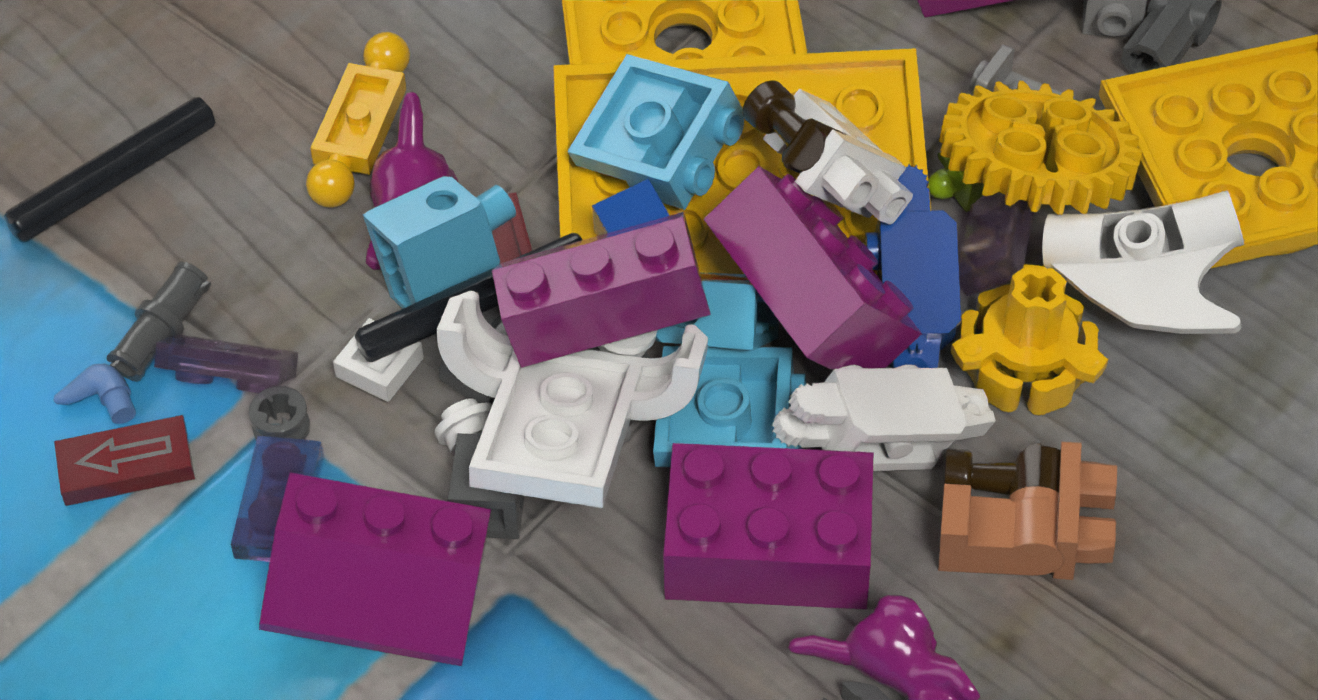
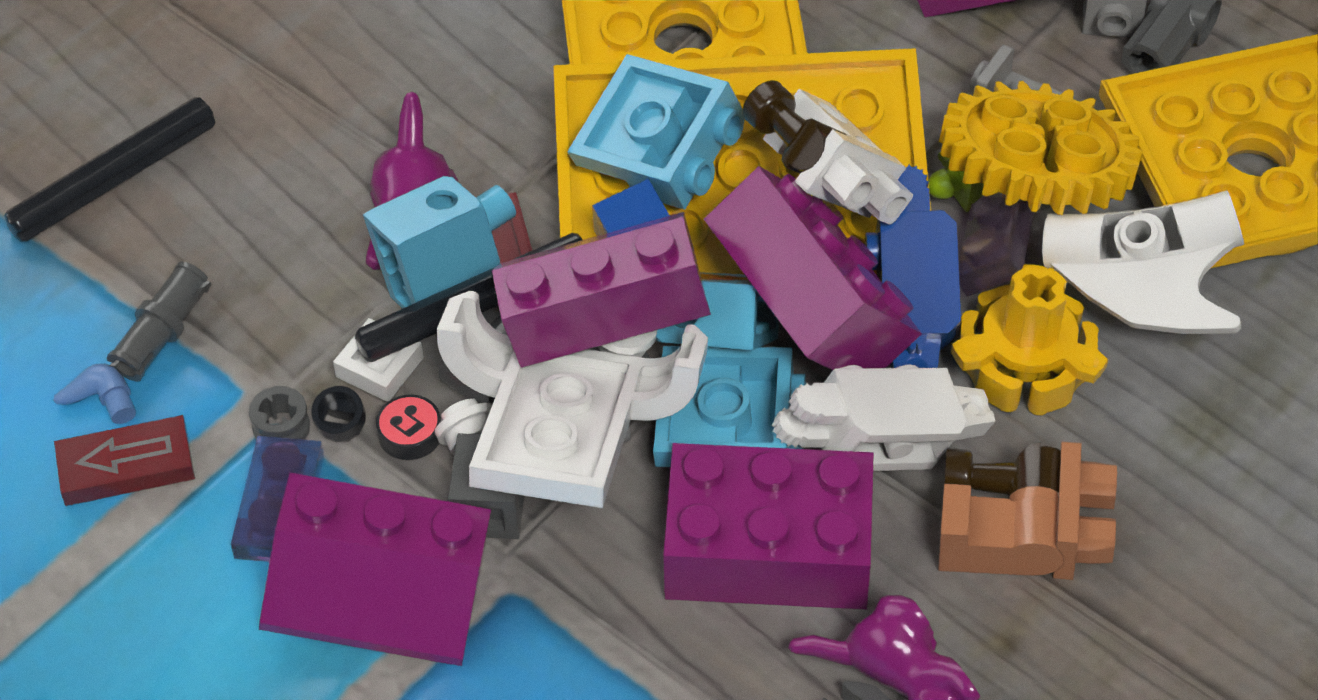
(201, 359): clear purple plate -> none
(342, 404): none -> black hinge
(358, 120): yellow plate -> none
(408, 427): none -> tile

